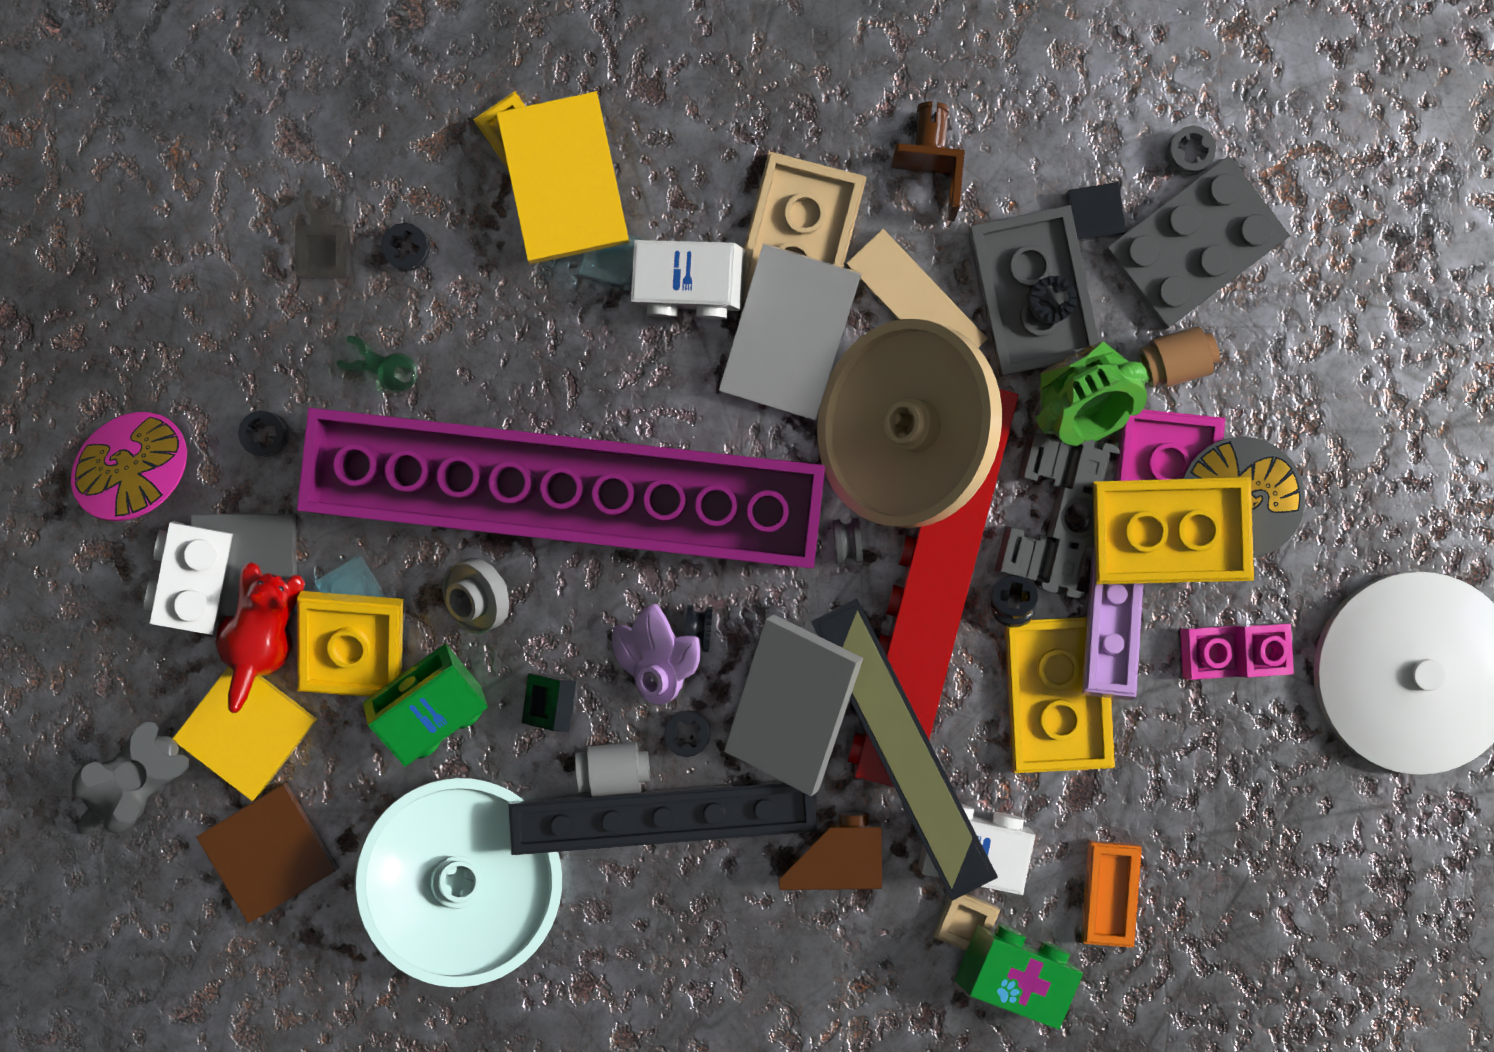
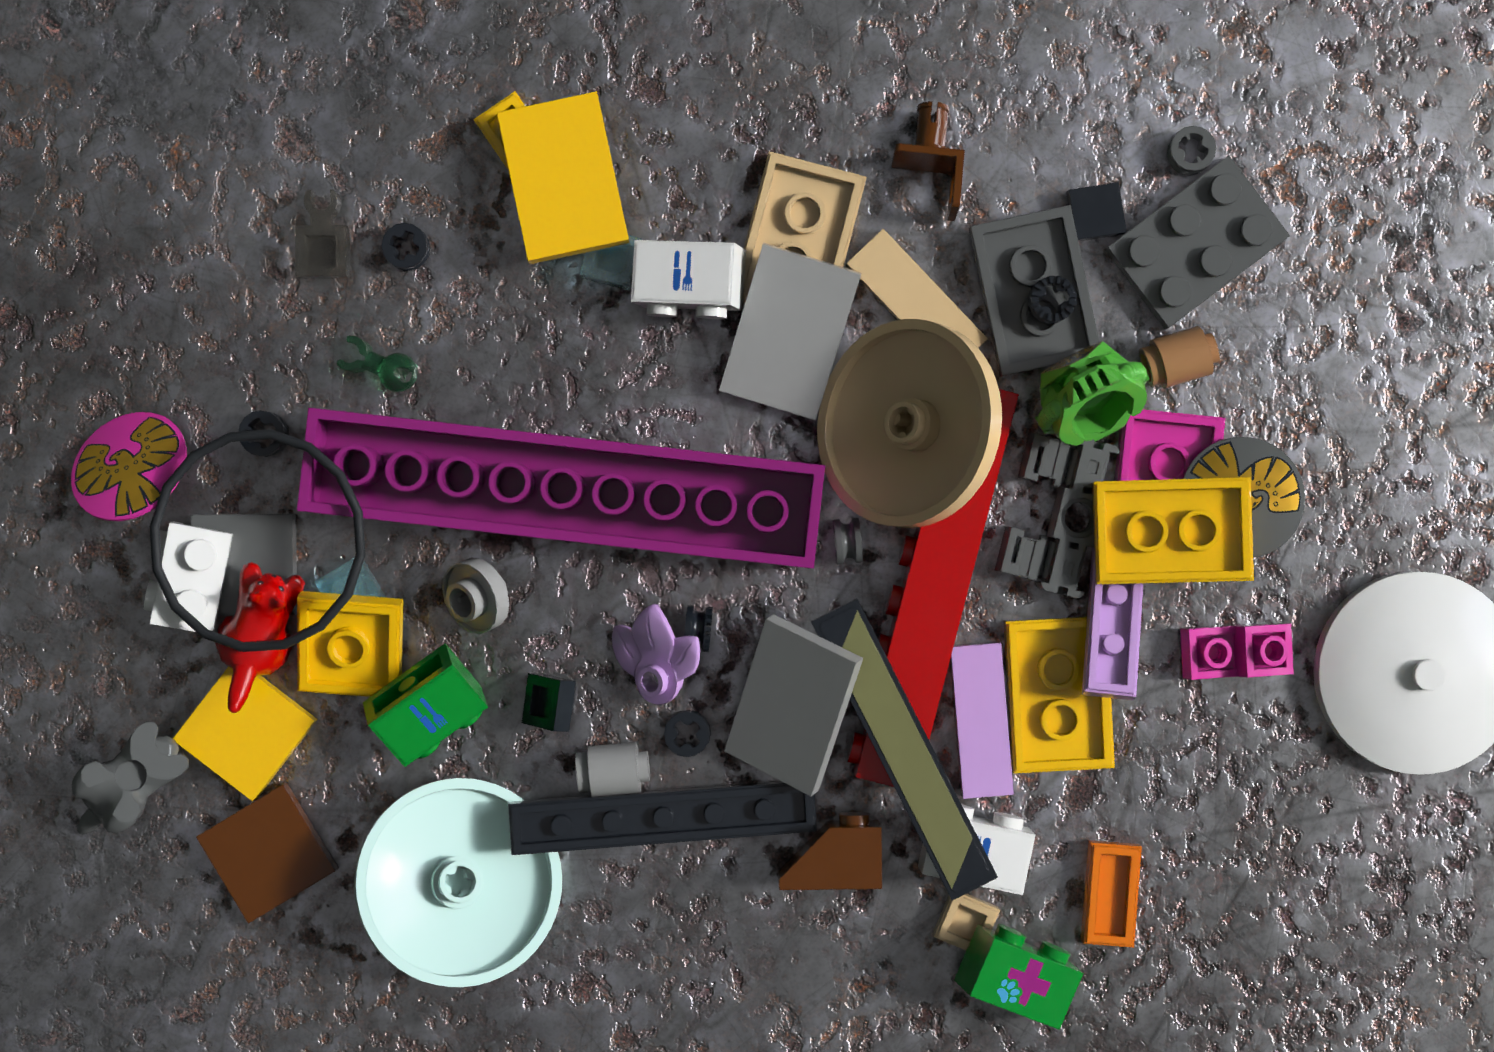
(156, 544): none -> black piece
(981, 720): none -> lavender tile
(1000, 595): black bush -> none

